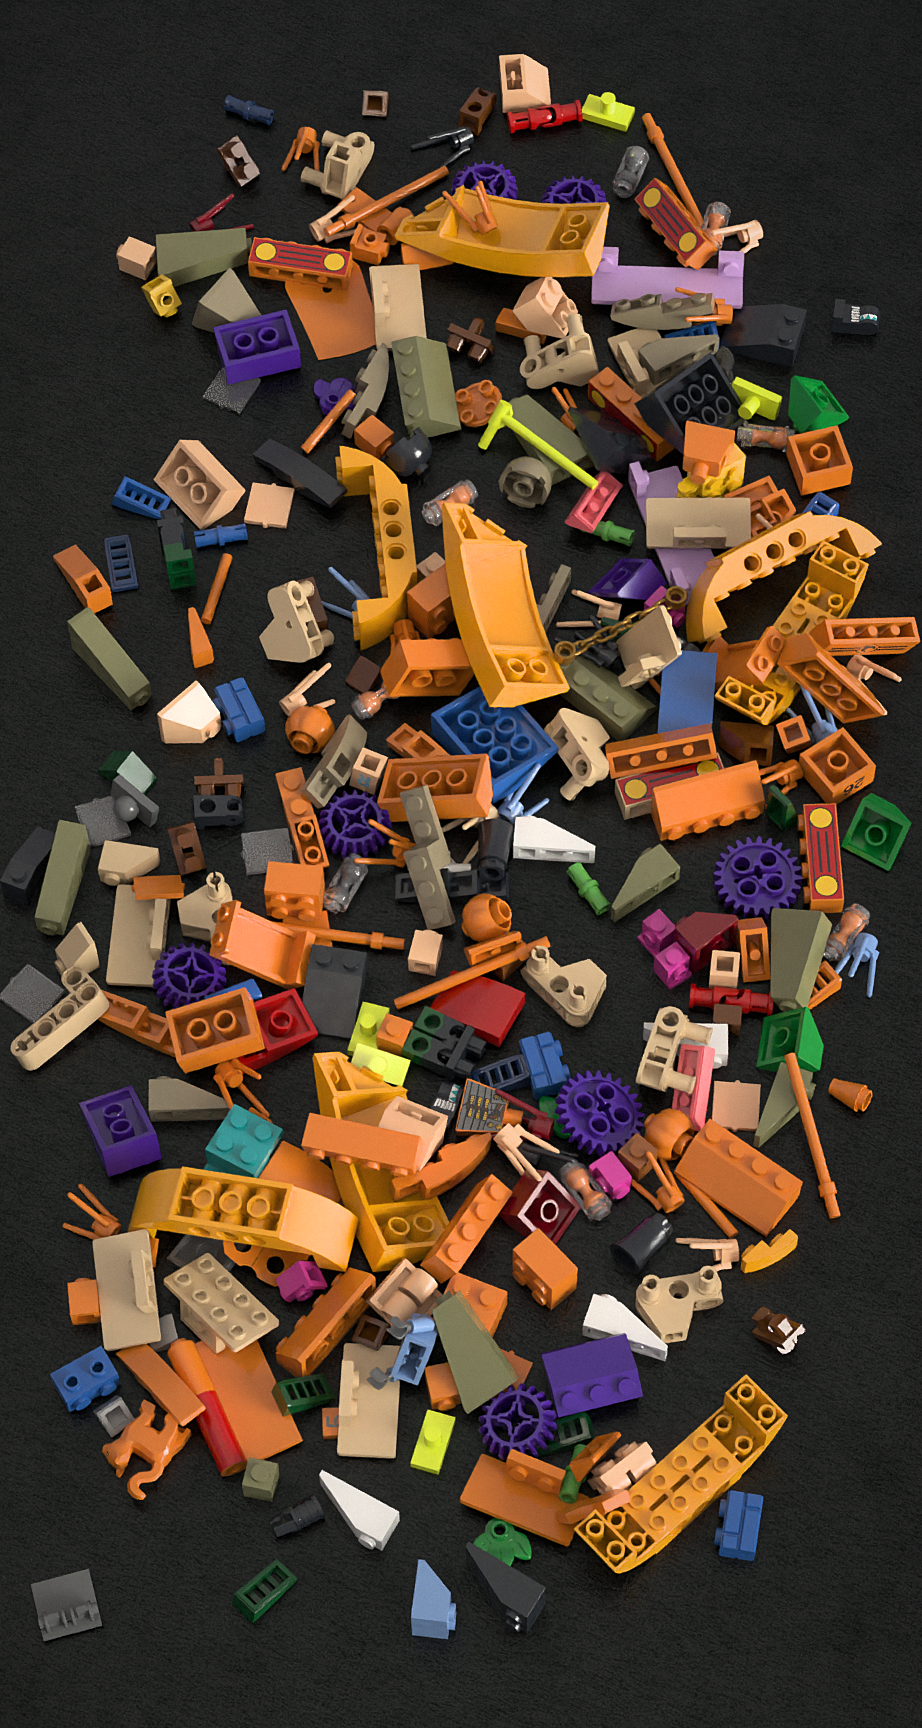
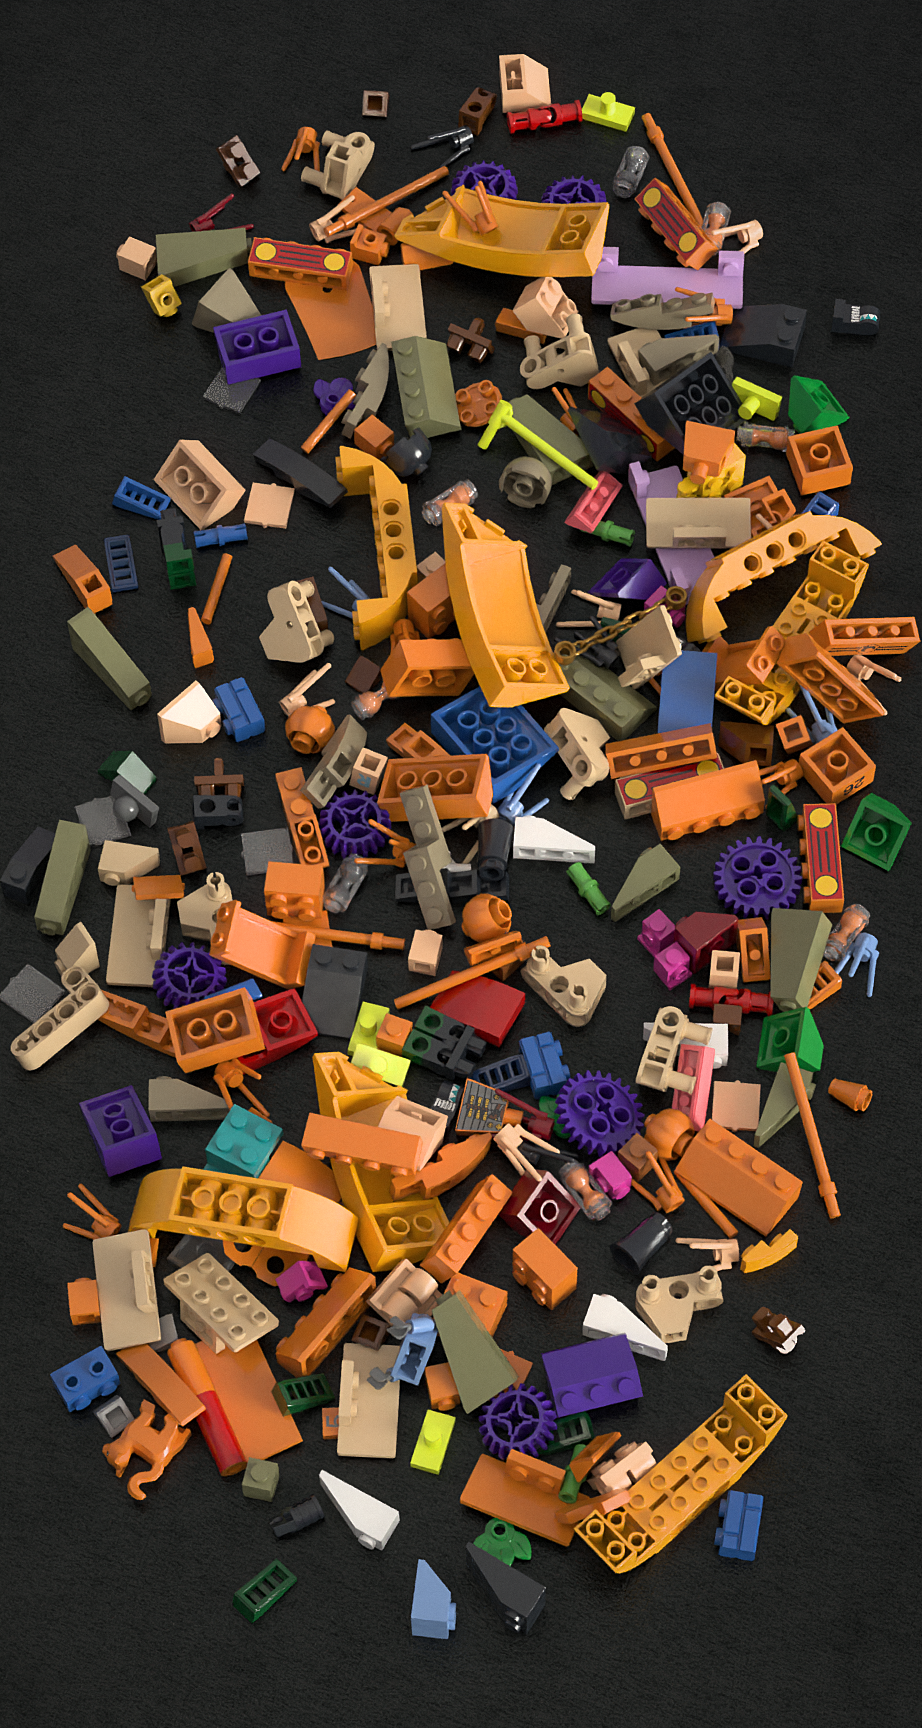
(66, 1605): dark grey hinge -> none
(248, 110): dark blue pin -> none

